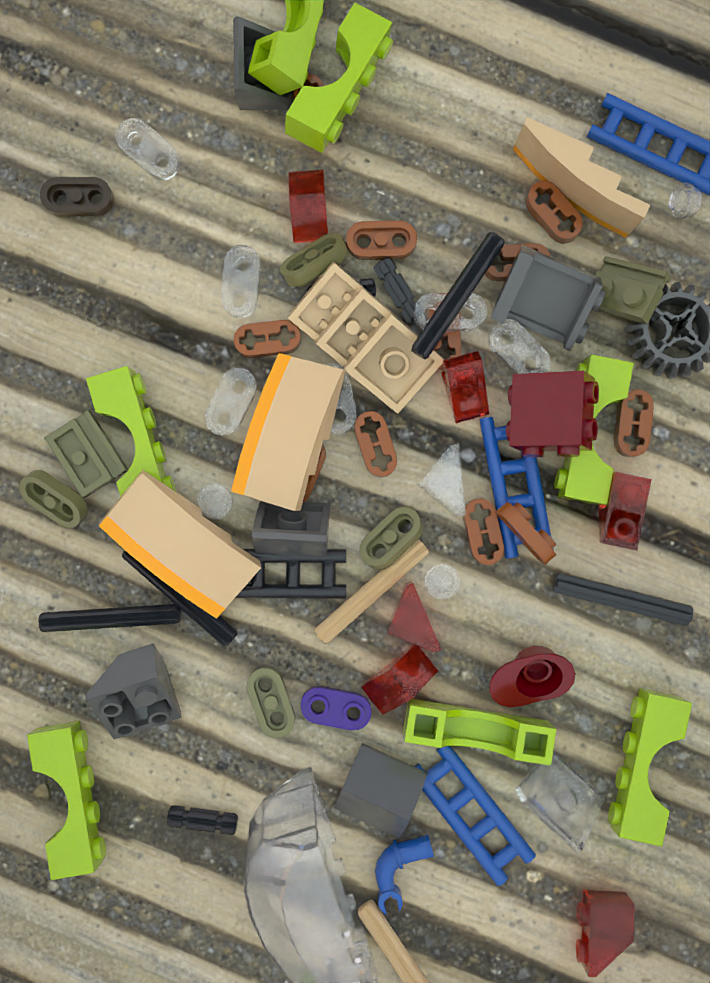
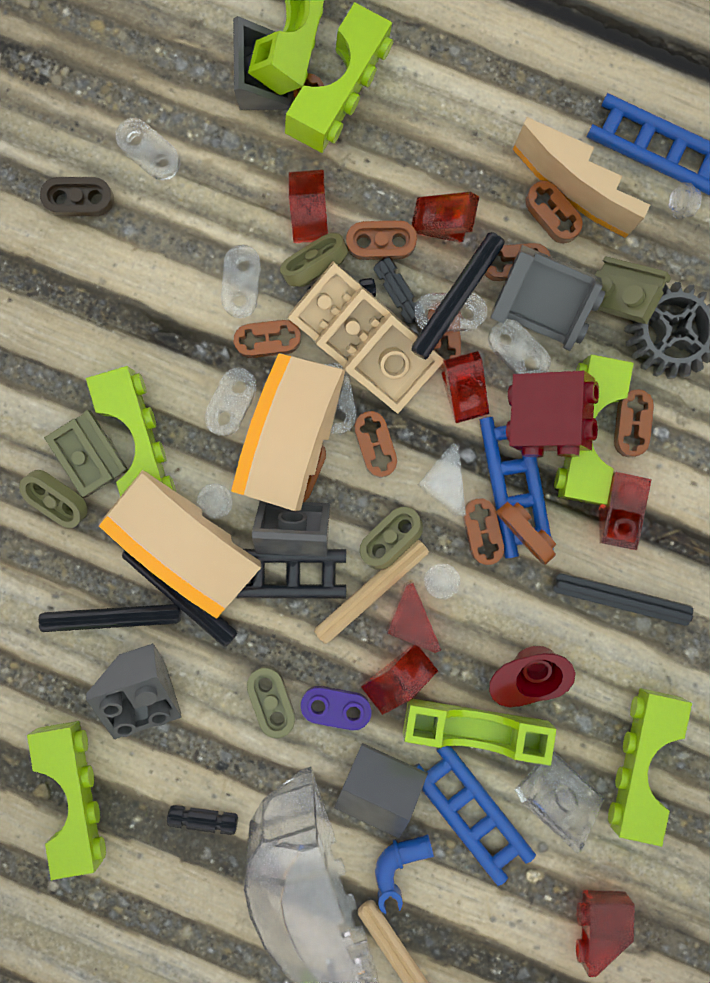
(446, 215): none -> clear red slope

